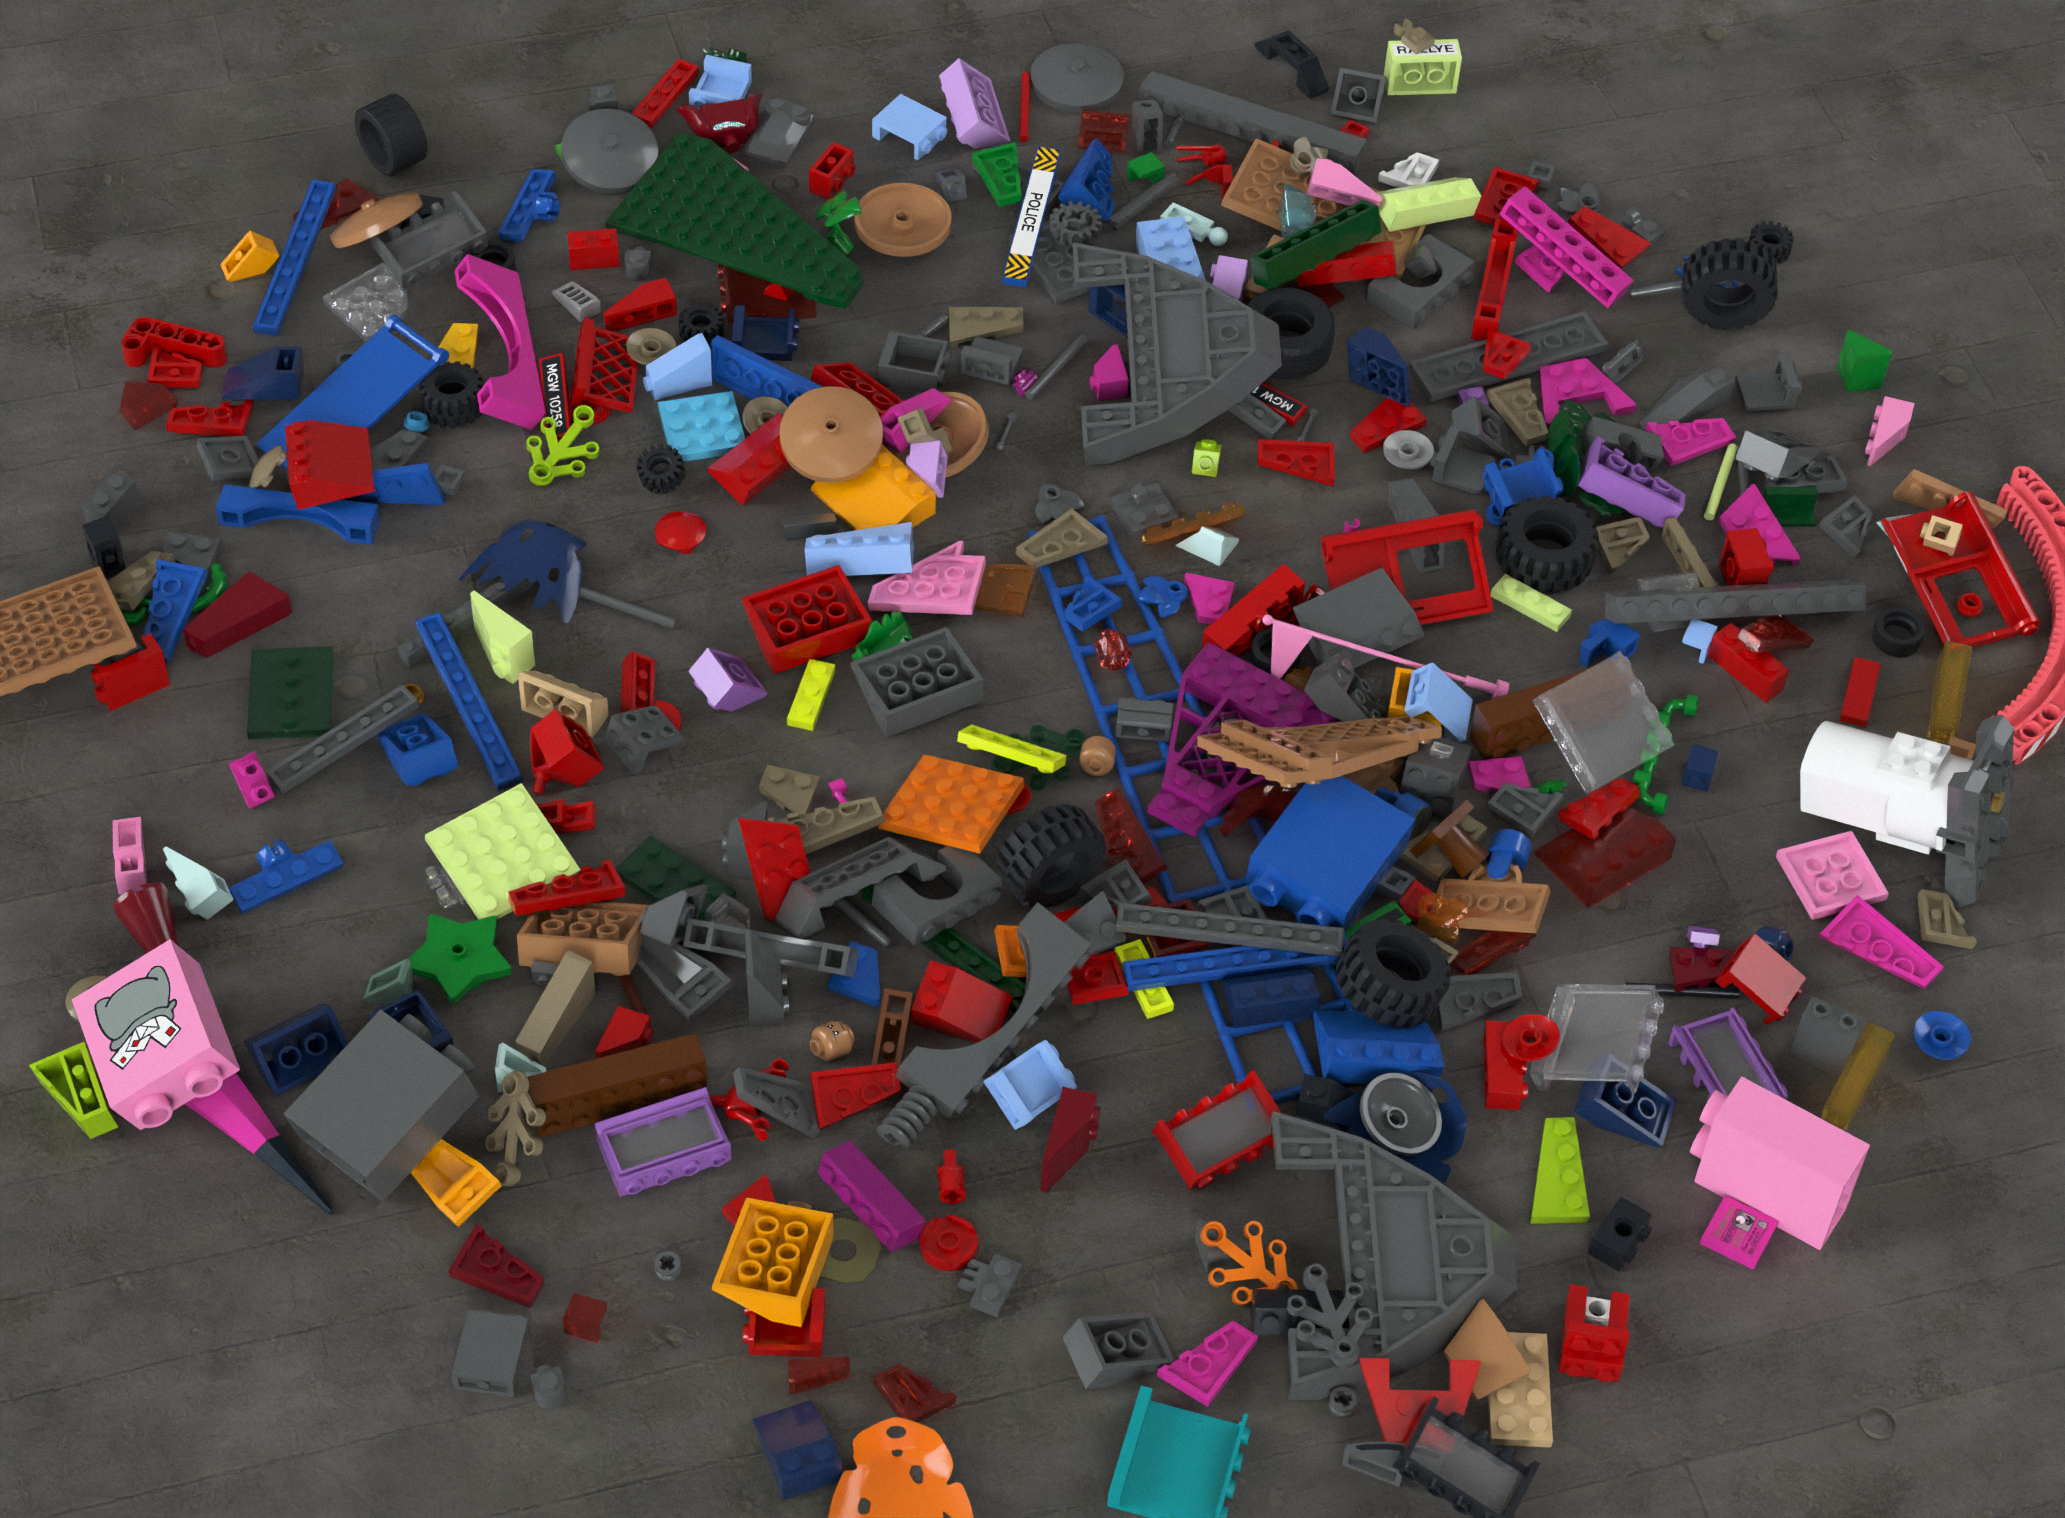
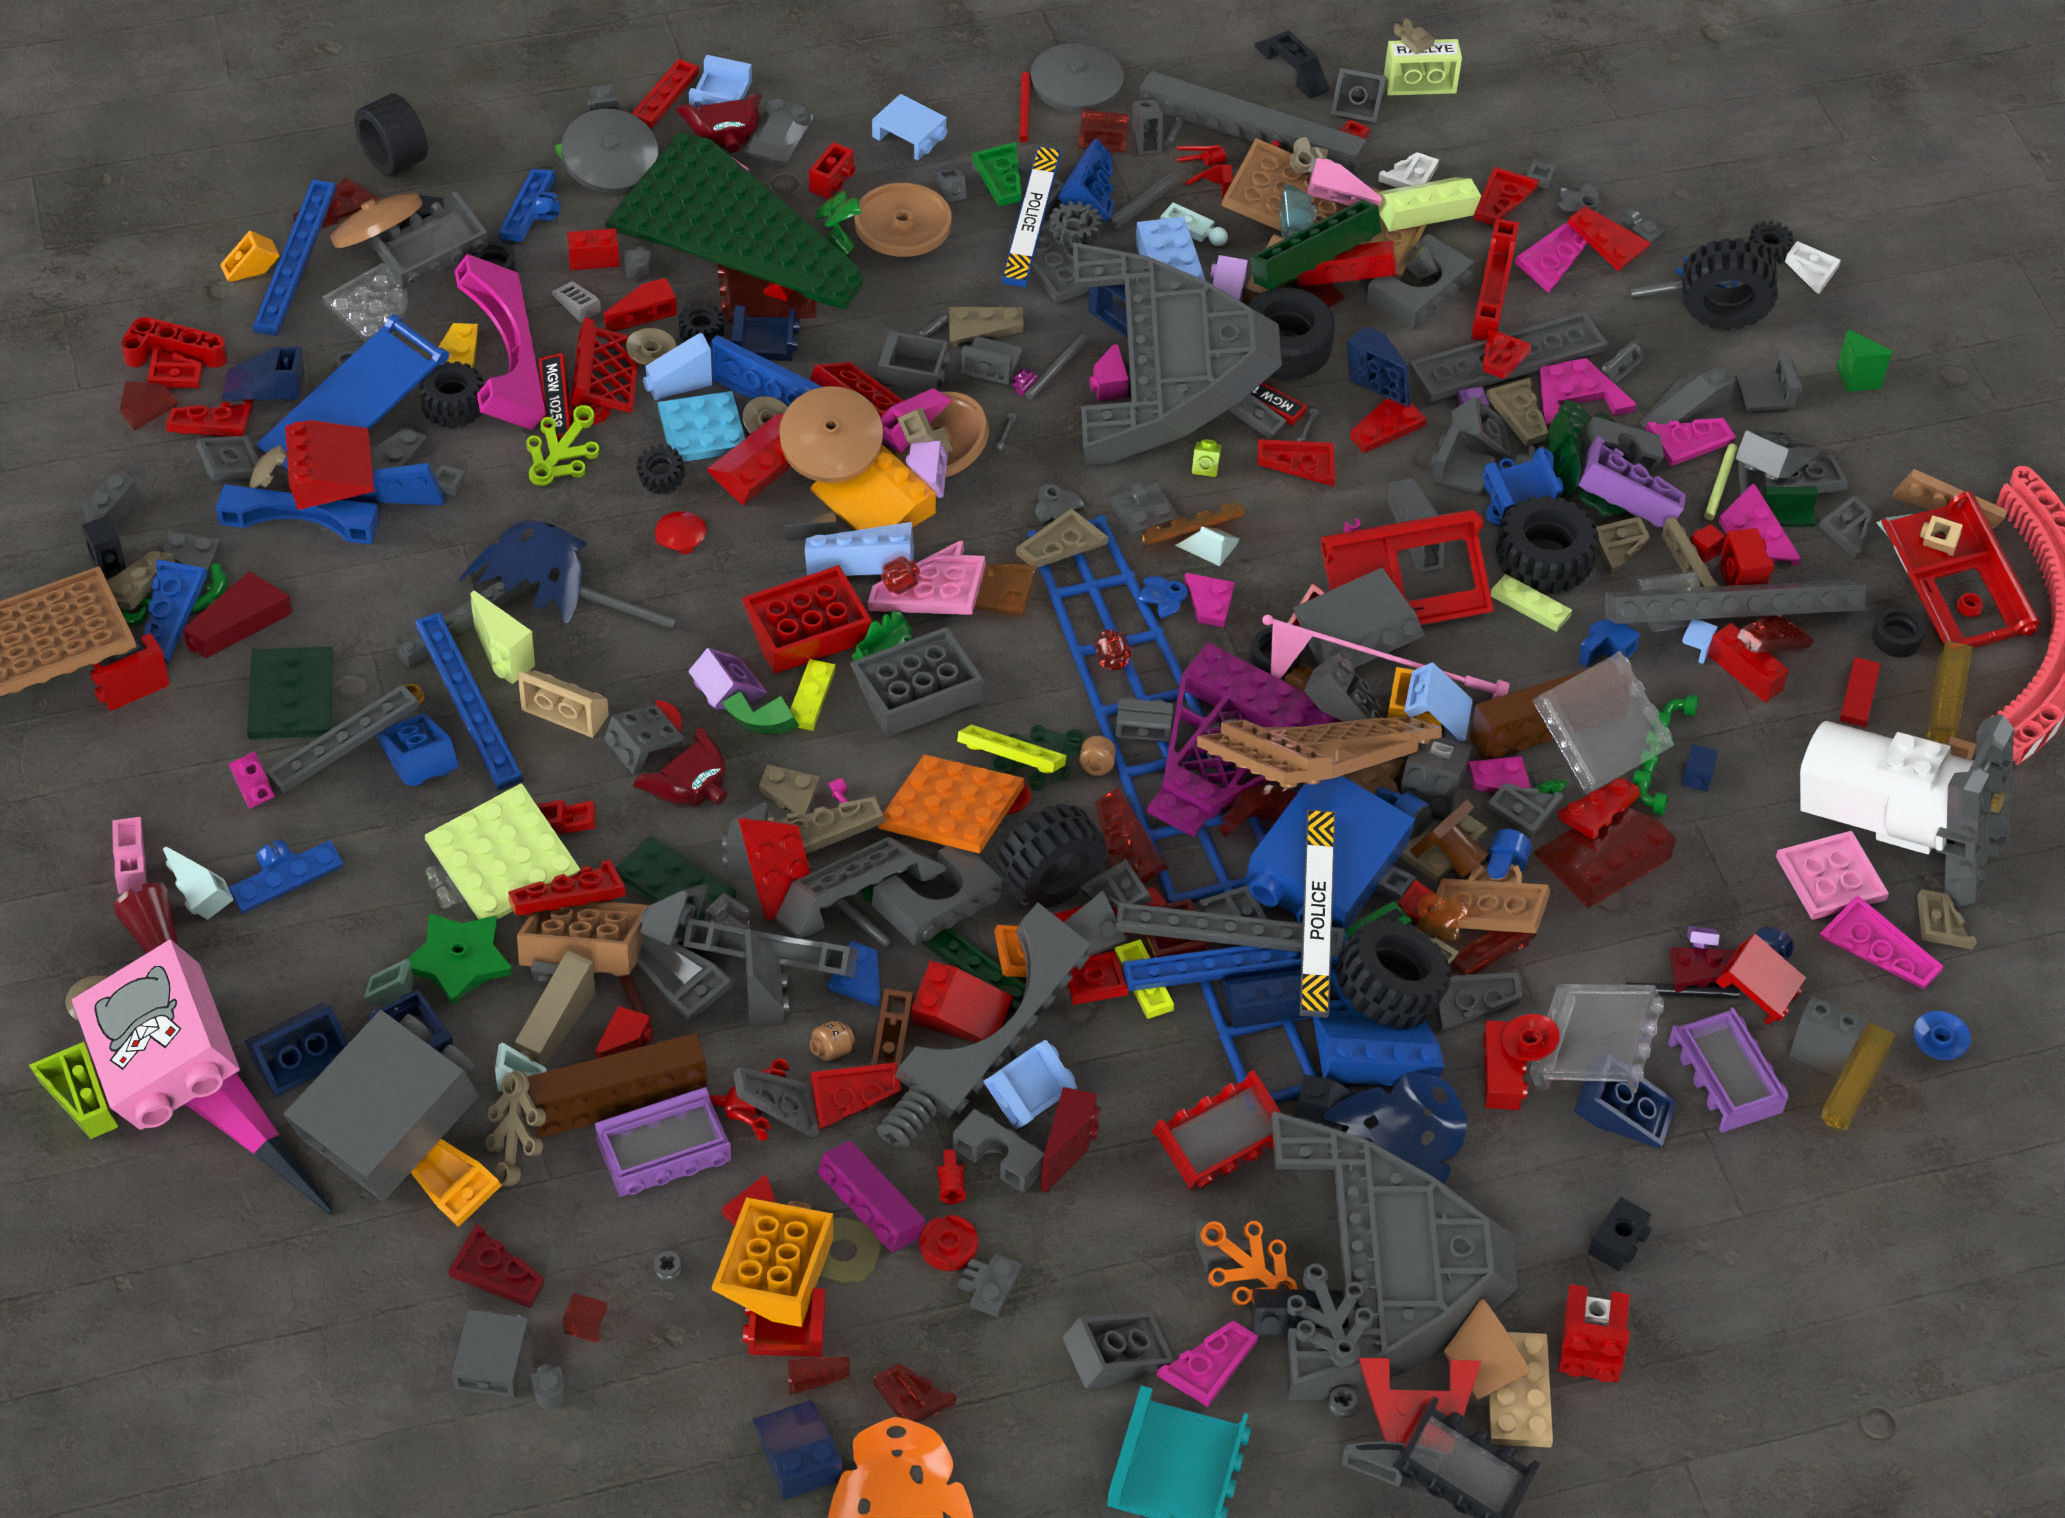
(416, 421): dark azure plate -> none
(562, 752): red piece -> none
(637, 682): red slope -> none
(691, 776): none -> dark red torso
(732, 54): dark green plate -> none
(769, 719): none -> green brick
(900, 575): none -> clear red head
(973, 106): lavender slope -> none
(982, 1135): none -> dark grey arch
(1091, 604): blue wing -> none
(1145, 166): green panel -> none
(1243, 621): red wedge -> none
(1317, 914): none -> tile
(1408, 449): light grey dish -> none
(1409, 1106): dark grey dish -> none
(1560, 1179): lime wing -> none
(1566, 247): dark pink brick -> none
(1708, 542): none -> red plate
(1739, 1232): dark pink tile -> none
(1778, 1160): bright pink brick -> none
(1812, 265): none -> white wing
(1890, 429): bright pink slope -> none

